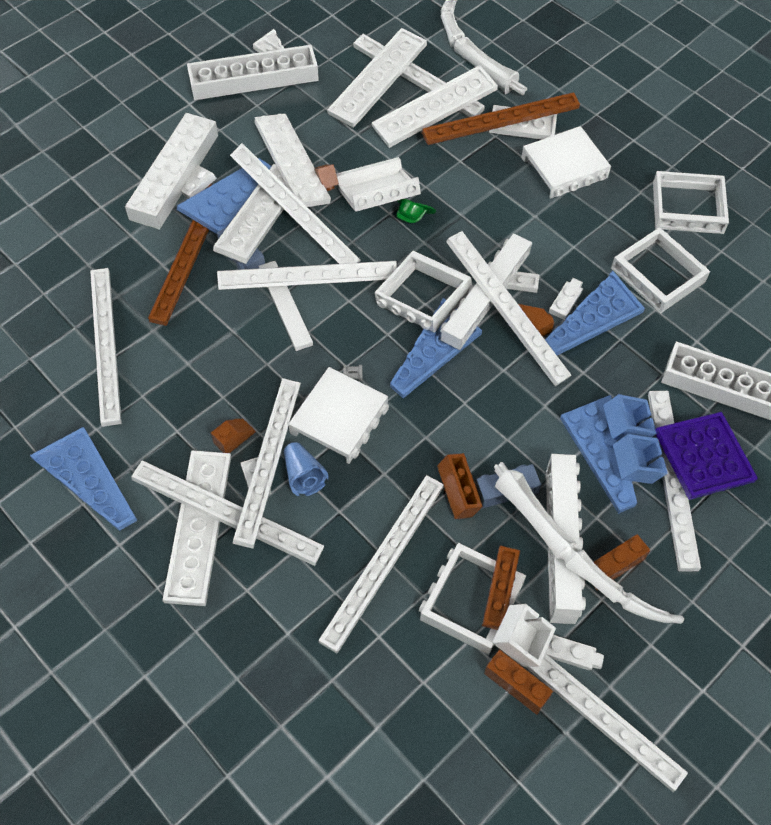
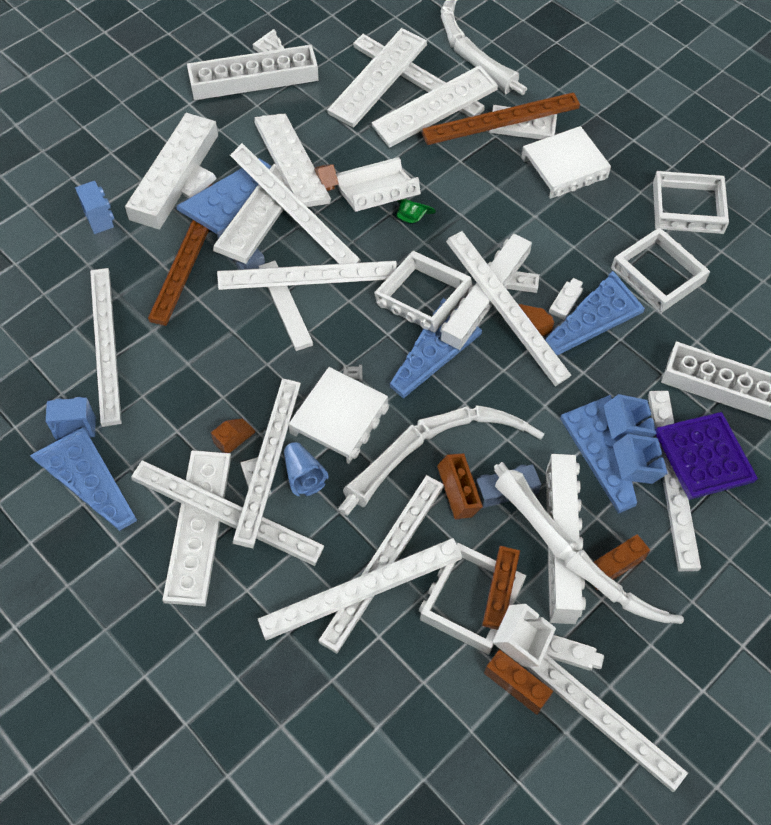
(69, 416): none -> medium blue piece
(95, 206): none -> medium blue piece
(359, 589): none -> white plate
(365, 484): none -> white animal

